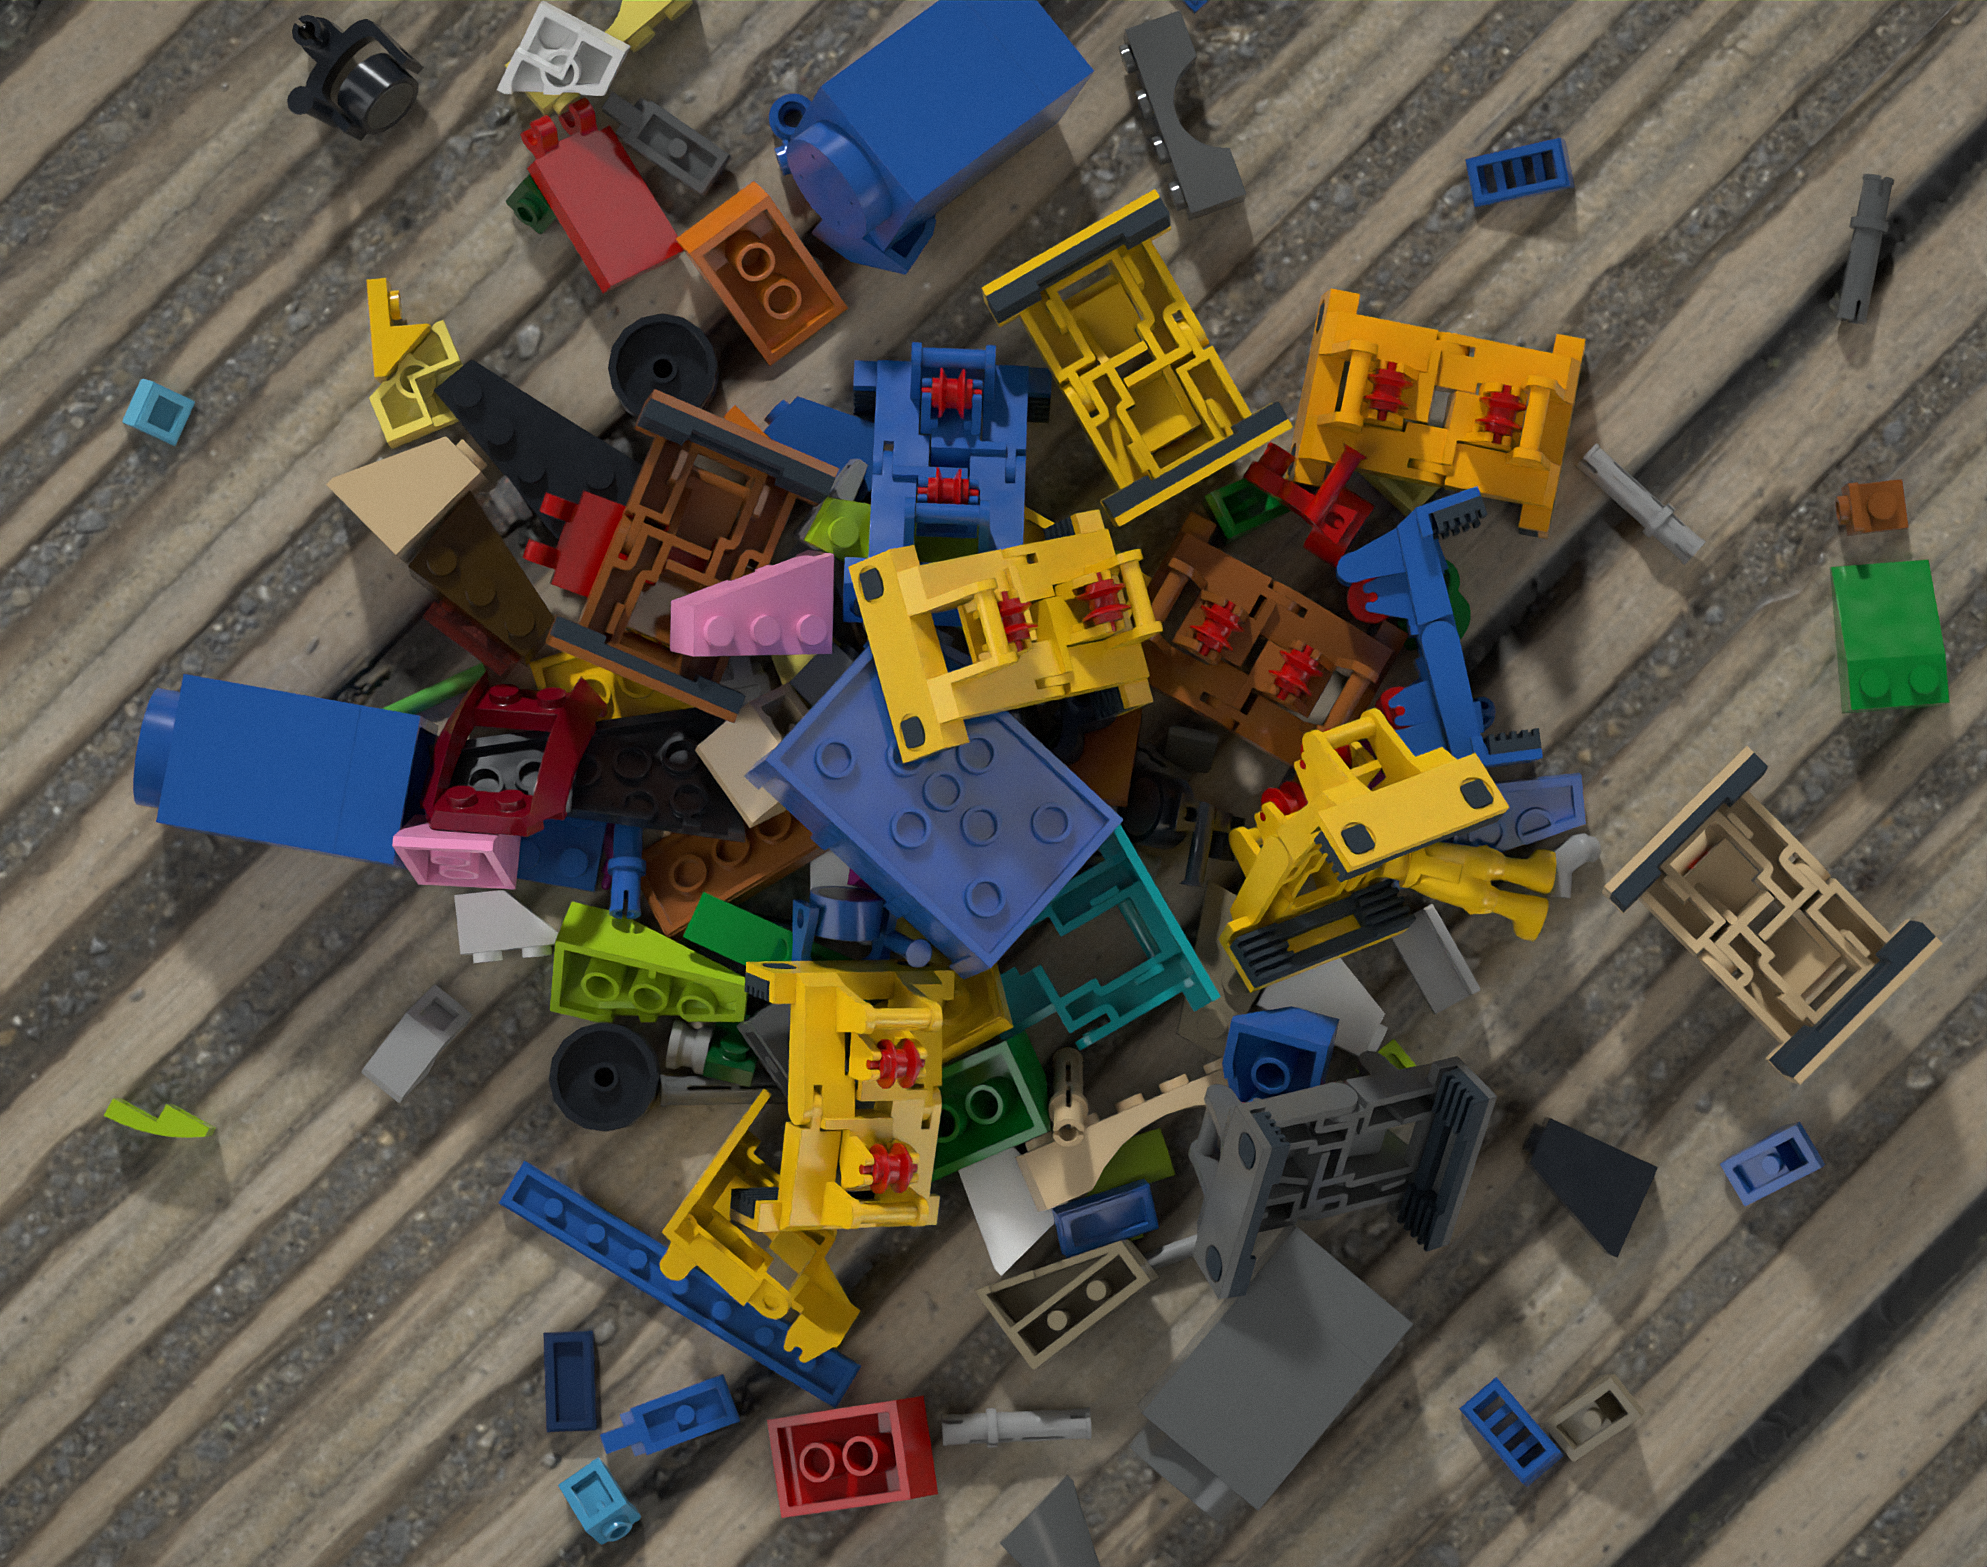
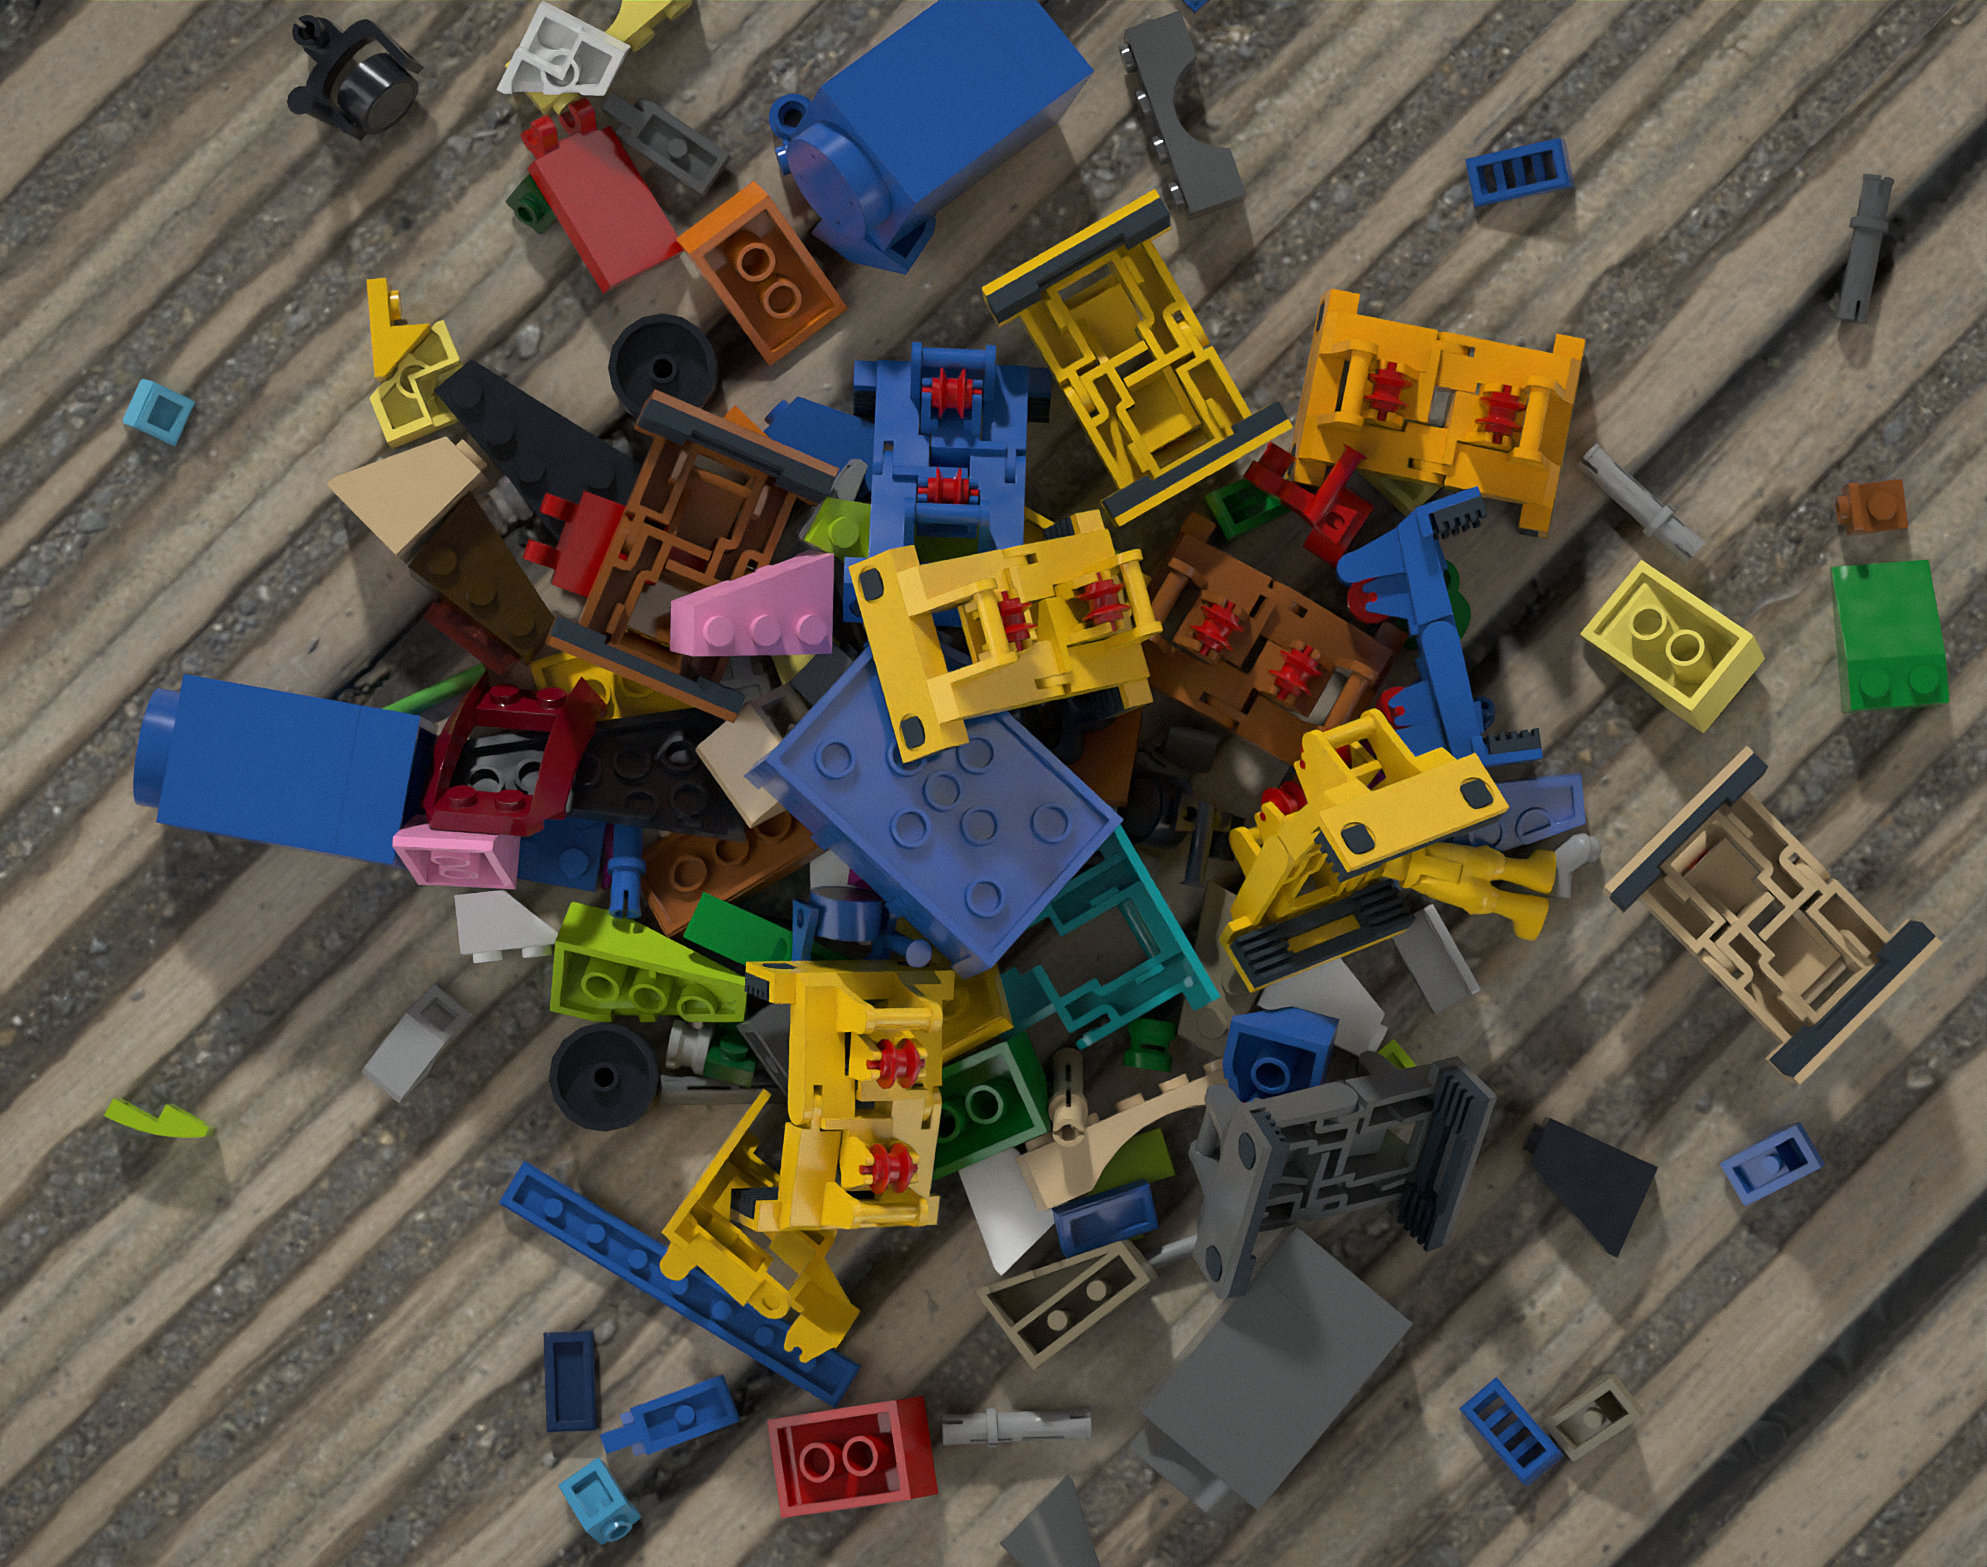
(1151, 1033): none -> green wheel
(1674, 645): none -> light yellow slope

